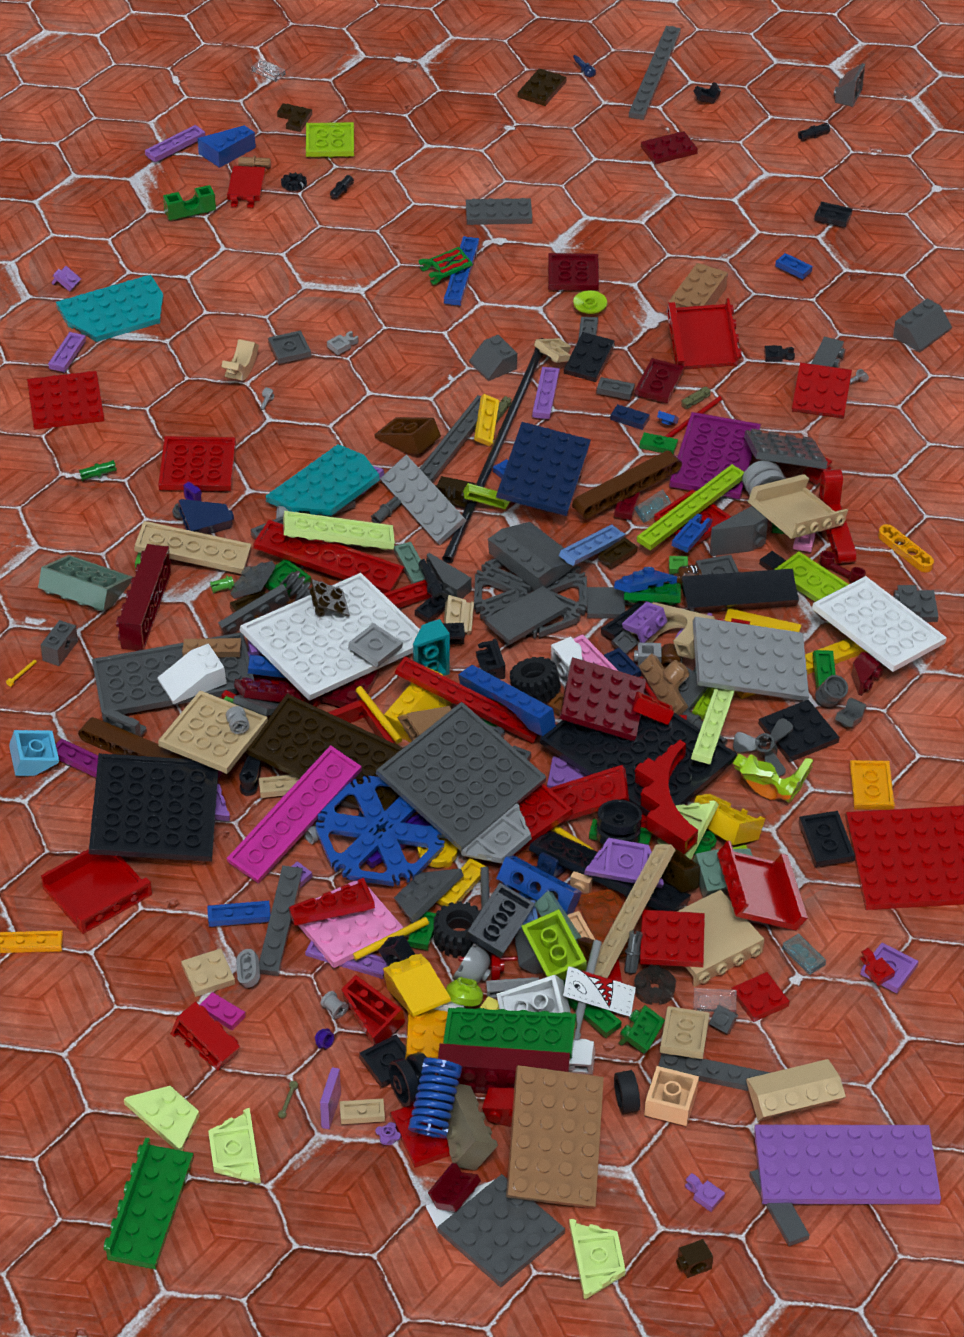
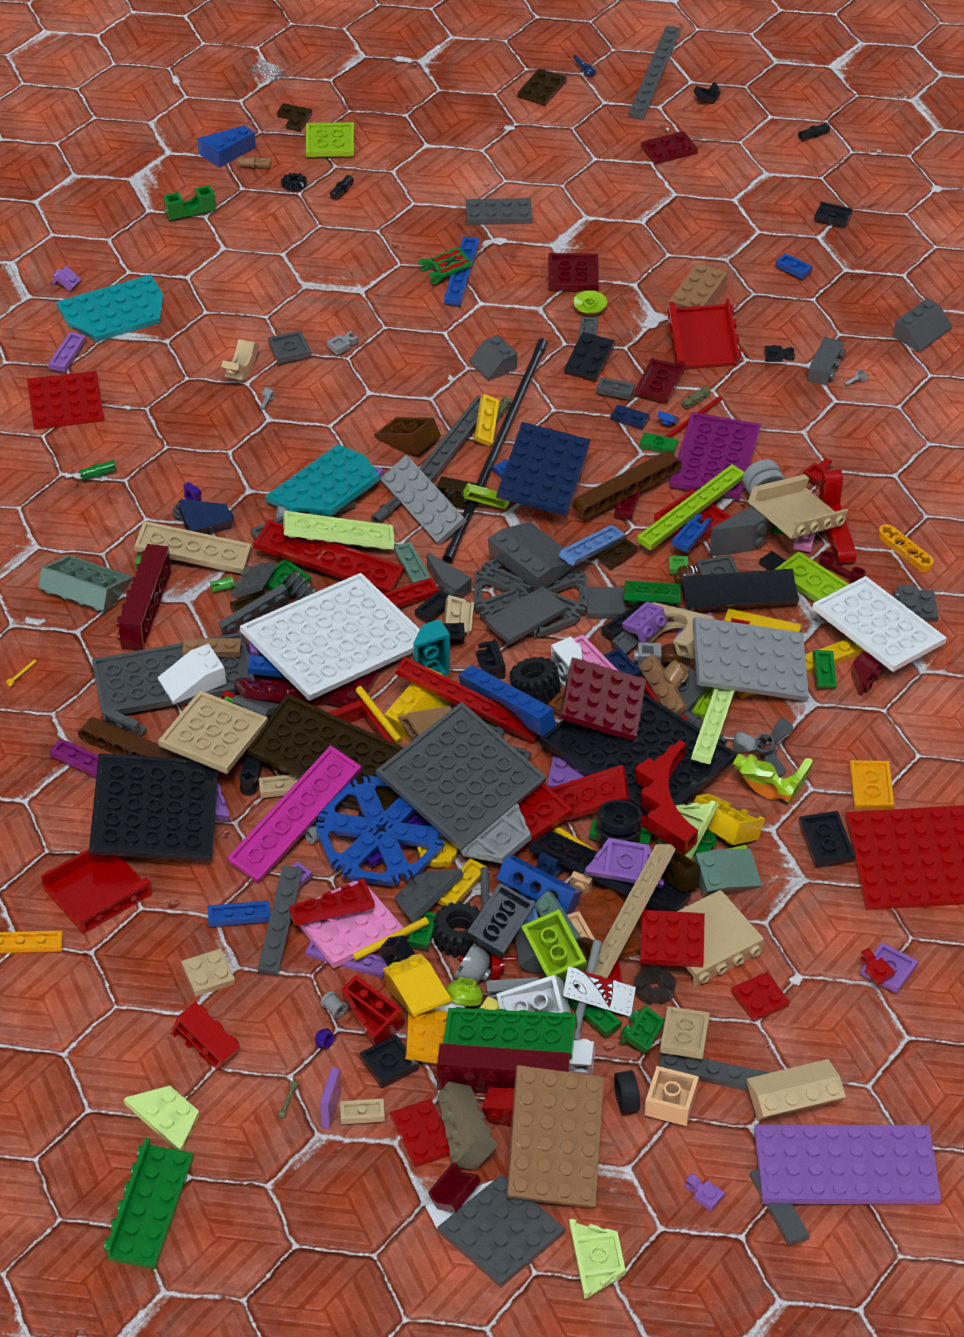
(32, 751): medium azure slope -> none
(59, 643): dark grey brick -> none
(174, 143): medium lavender plate -> none
(197, 460): red plate -> none
(223, 1011): dark pink plate -> none
(235, 1149): yellowish green wing -> none
(237, 720): light grey wheel -> none
(246, 184): red tile -> none
(248, 968): light grey plate -> none
(328, 598): dark brown hinge -> none
(375, 645): light grey plate -> none
(388, 1139): medium lavender plate -> none
(405, 1077): black wheel -> none
(424, 1097): blue piece -> none
(434, 586): black pin -> none
(546, 393): medium lavender plate -> none
(554, 348): tan plate -> none
(633, 951): dark grey axle -> none
(642, 579): blue wing -> none
(652, 505): clear light blue plate -> none
(653, 708): red slope -> none
(694, 1258): dark brown brick -> none
(709, 999): clear plate -> none
(723, 1019): dark grey plate -> none
(762, 888): red panel -> none
(785, 449): dark grey plate -> none
(804, 954): clear light blue plate -> none
(808, 734): black plate -> none
(821, 390): red plate -> none
(831, 691): dark grey wheel -> none
(850, 86): dark grey slope -> none
(852, 713): dark grey bracket -> none

